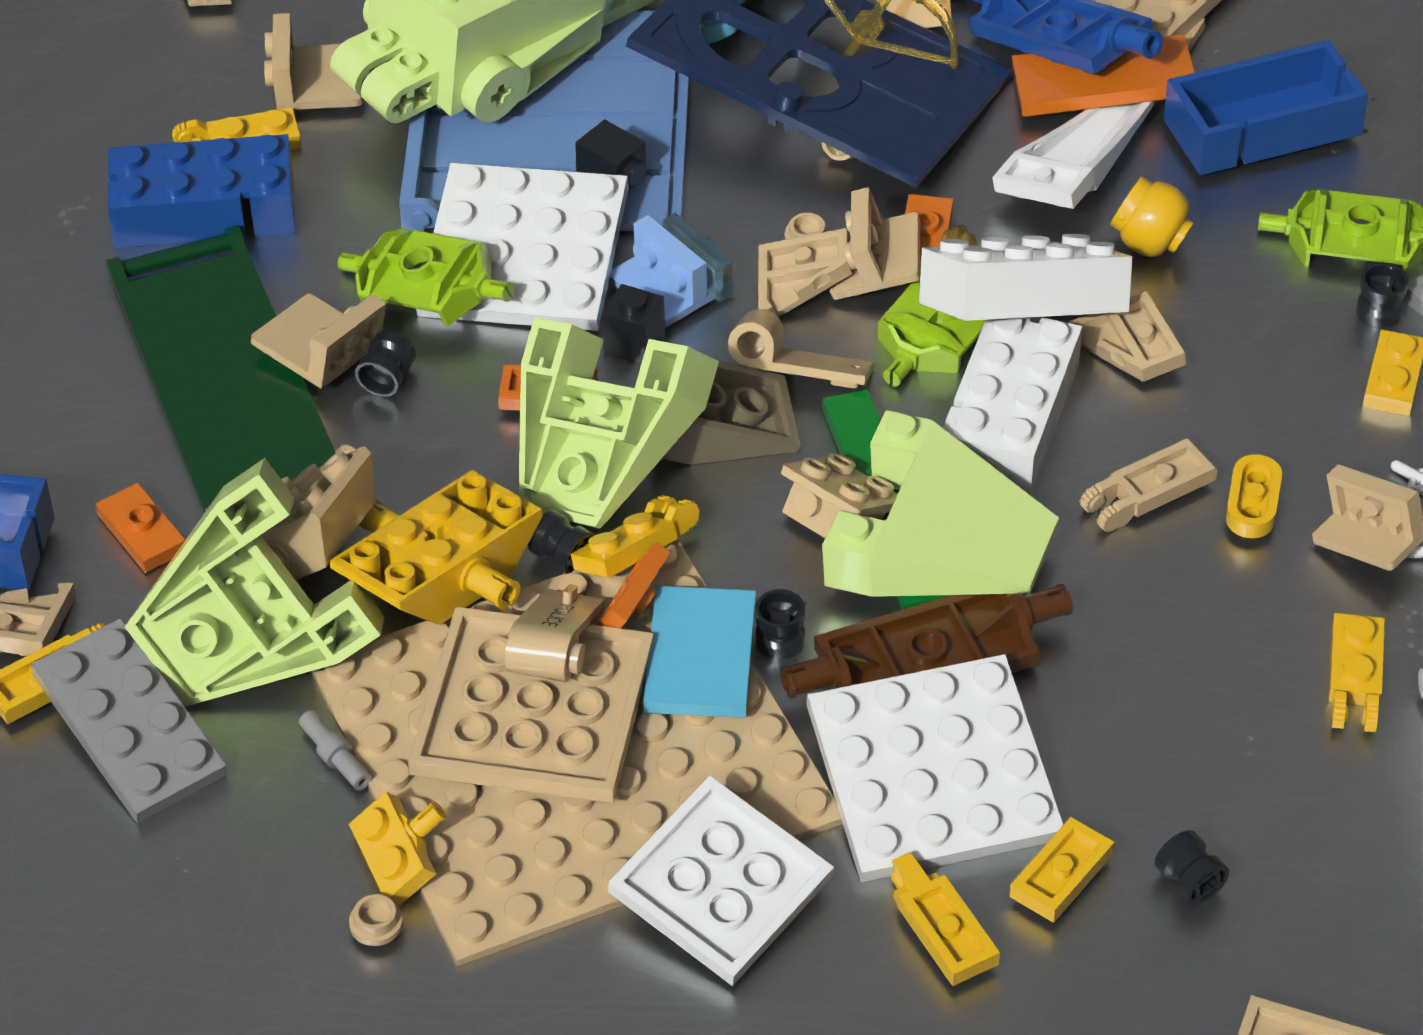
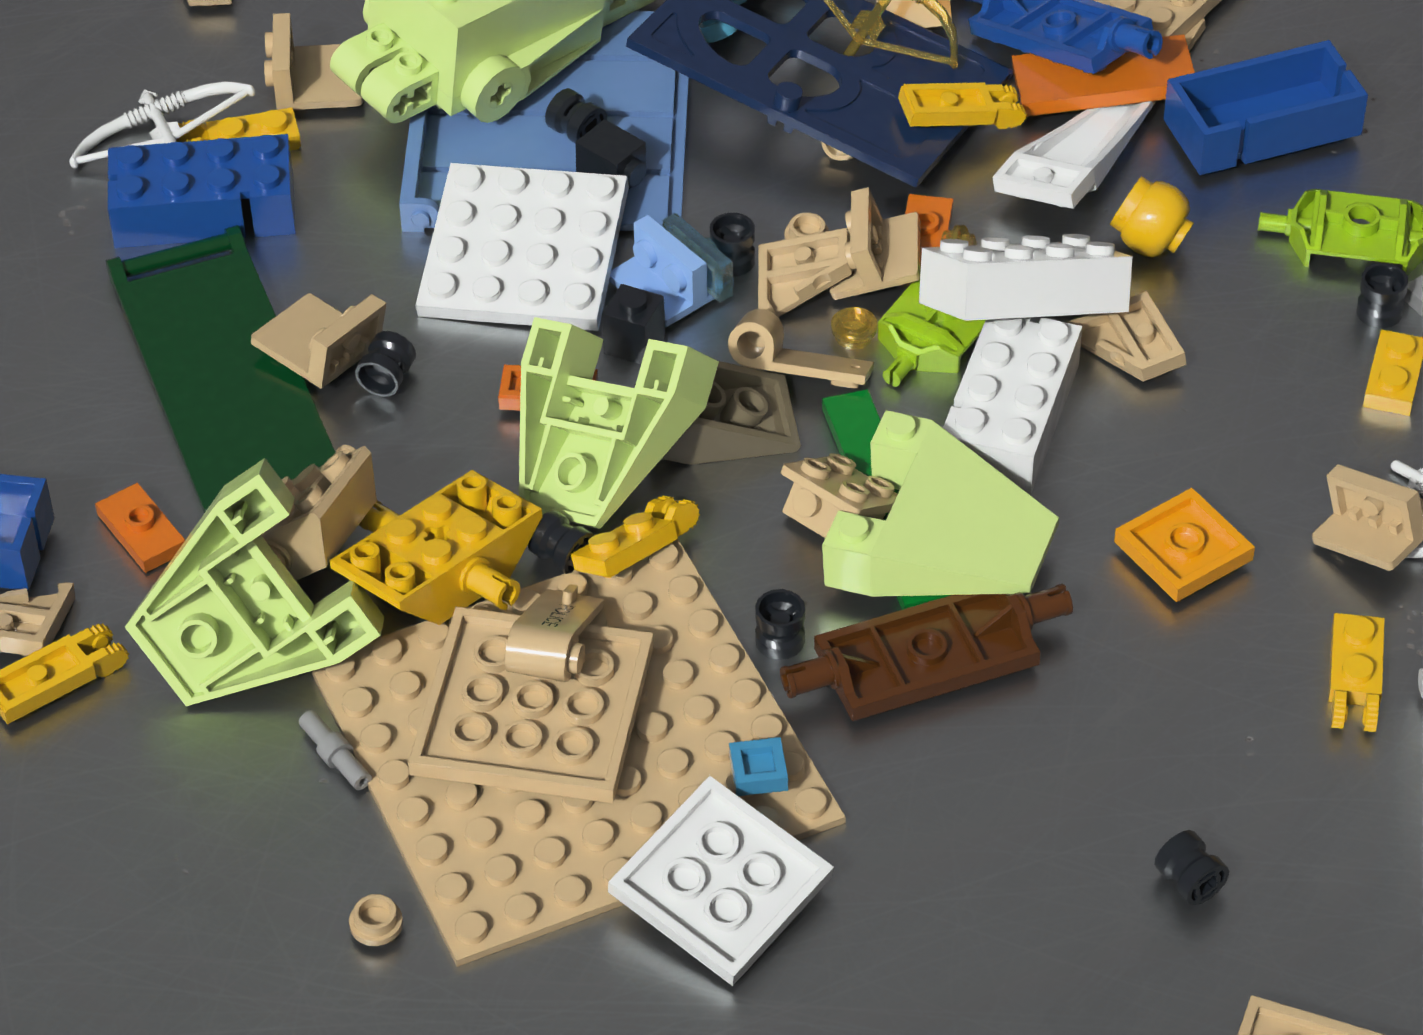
(129, 721): light grey plate -> none
(154, 110): none -> white piece
(396, 845): yellow plate -> none
(449, 283): lime plate -> none
(571, 114): none -> black wheel
(636, 590): orange plate -> none
(700, 652): medium azure tile -> none
(735, 238): none -> black wheel
(758, 766): none -> dark azure plate
(854, 327): none -> clear yellow plate
(934, 766): white plate -> none
(942, 921): yellow hinge -> none
(961, 105): none -> yellow hinge
(1062, 869): yellow plate -> none
(1148, 484): tan hinge -> none
(1184, 544): none -> light orange plate
(1253, 496): yellow plate -> none

